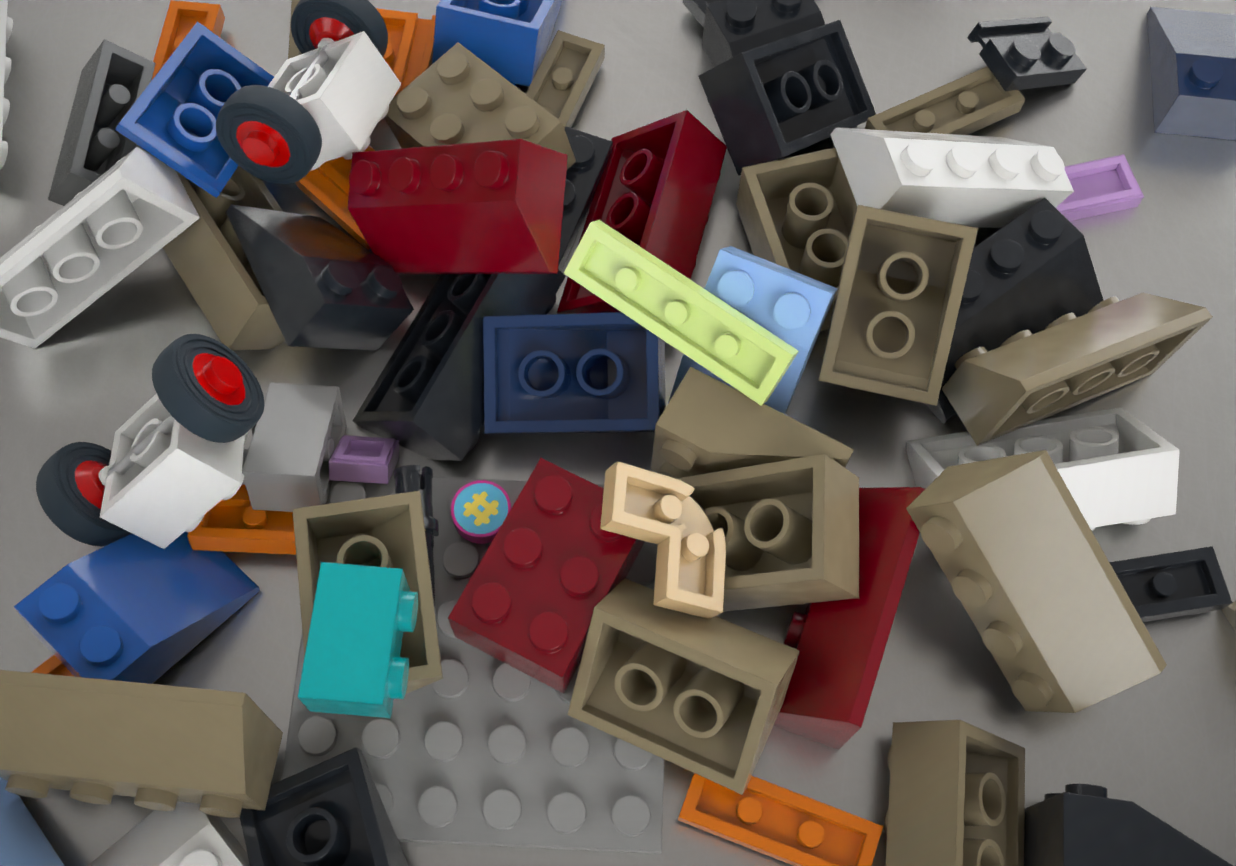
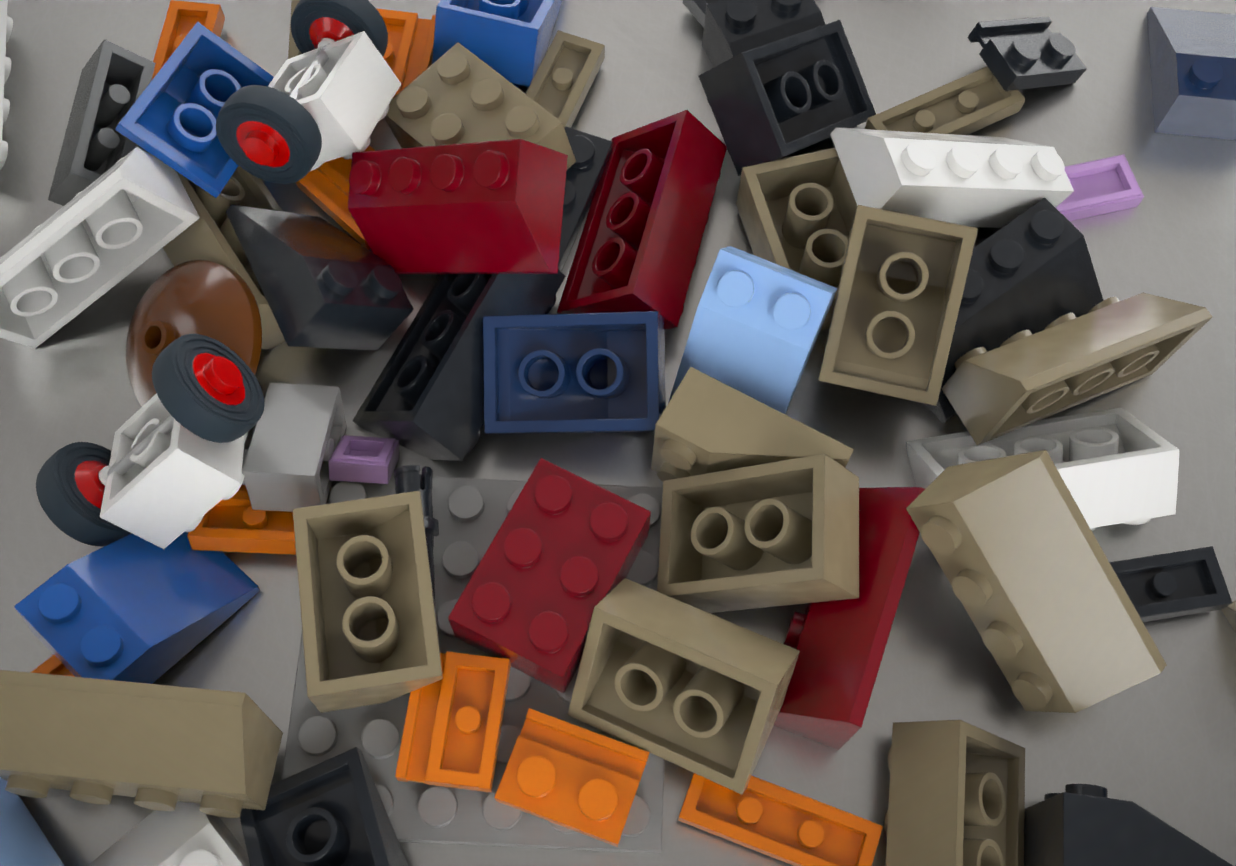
(191, 300): none -> reddish brown dish
(357, 640): teal brick -> none
(456, 724): none -> orange plate
(480, 510): tile -> none
(572, 777): none -> orange plate
(680, 312): yellowish green plate -> none
(688, 549): tan plate -> none

